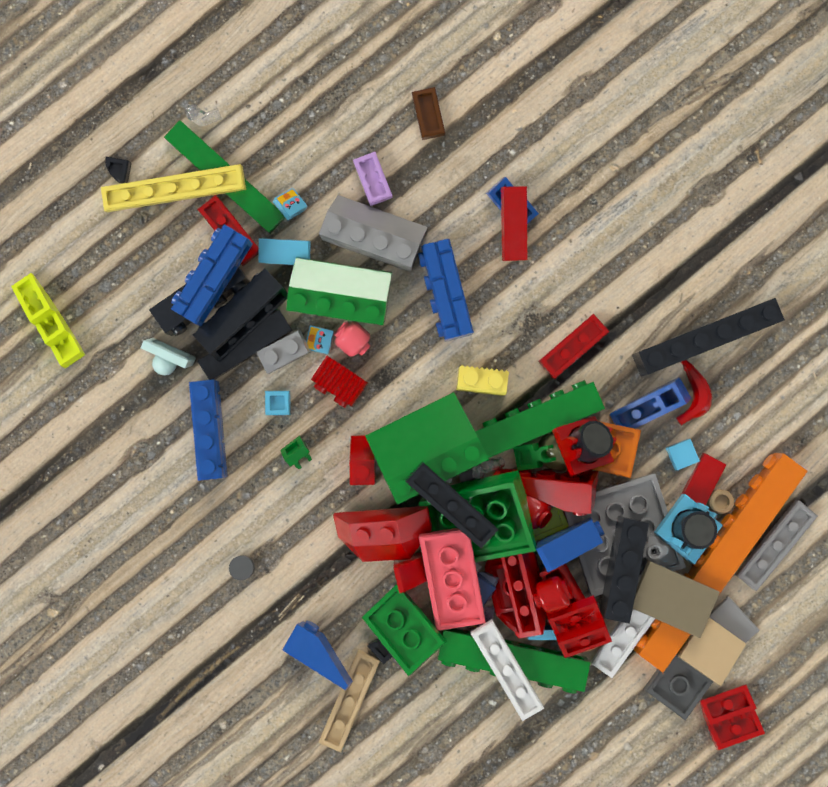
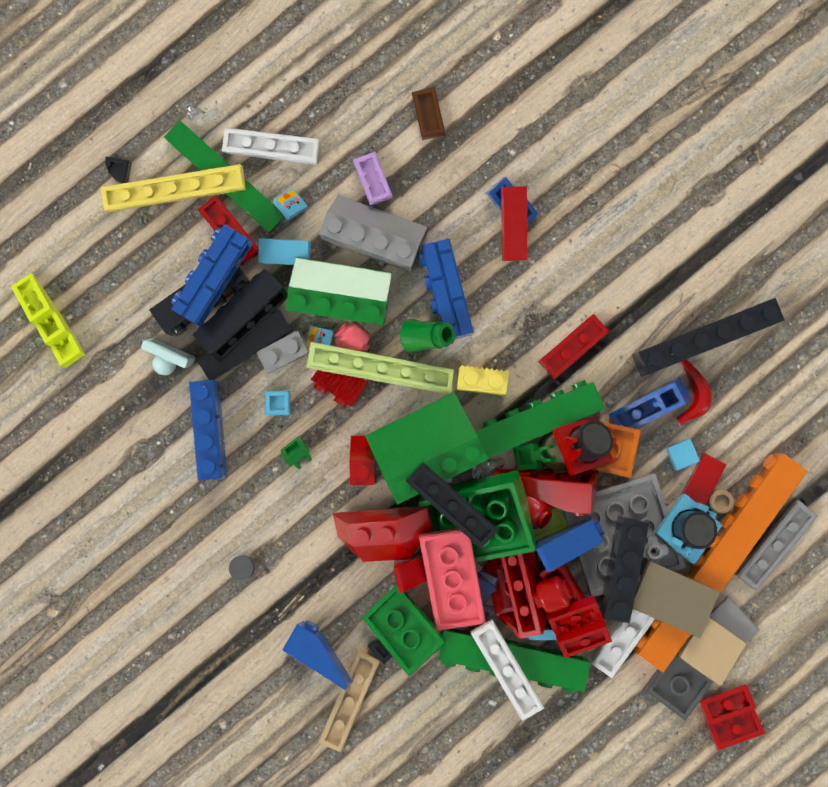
(271, 146): none -> white tile
(379, 368): none -> yellowish green tile
(425, 335): none -> green plant

